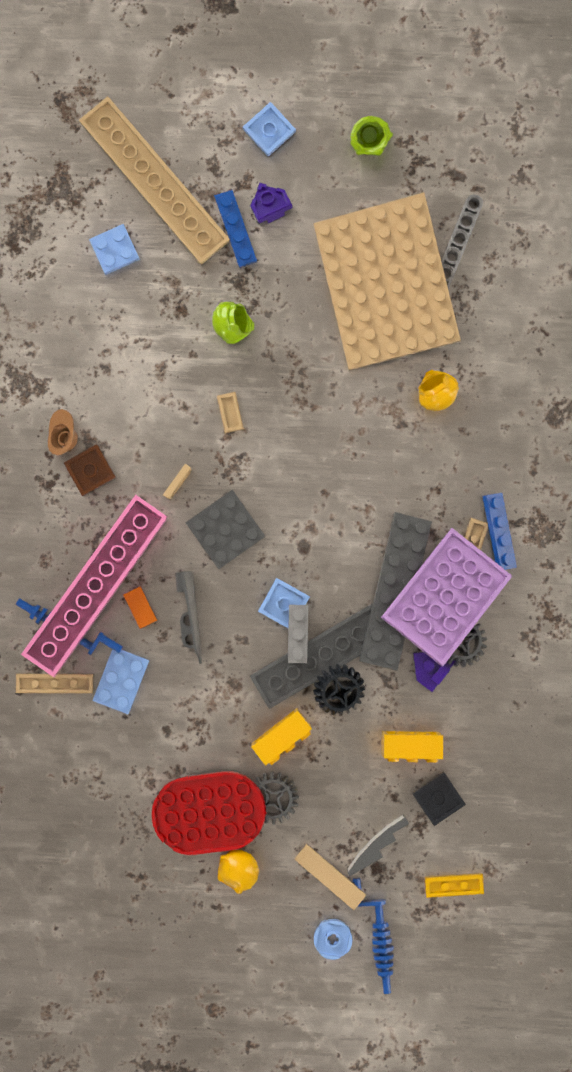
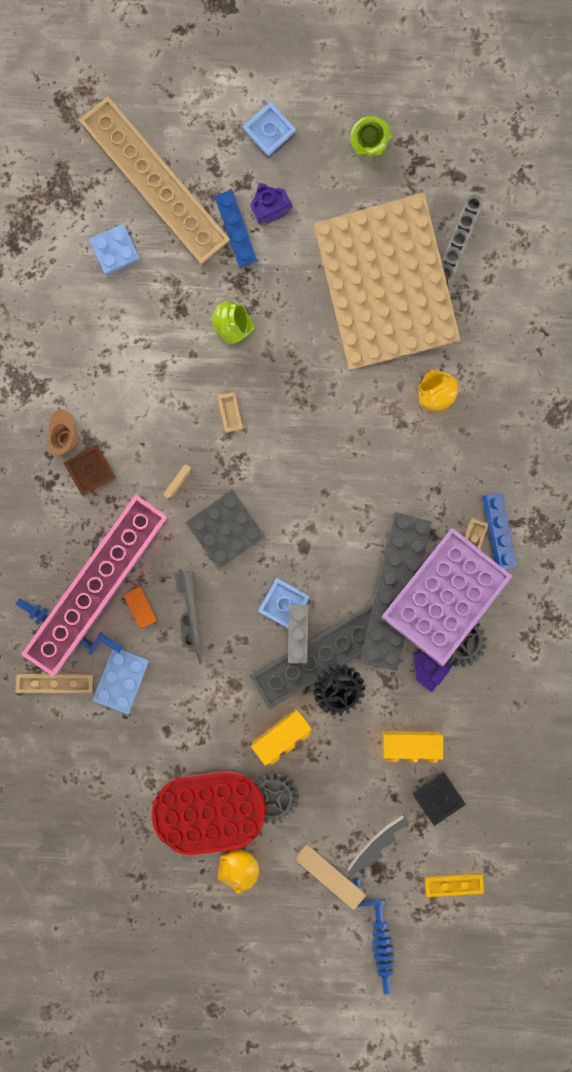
(340, 947): light blue plate -> none

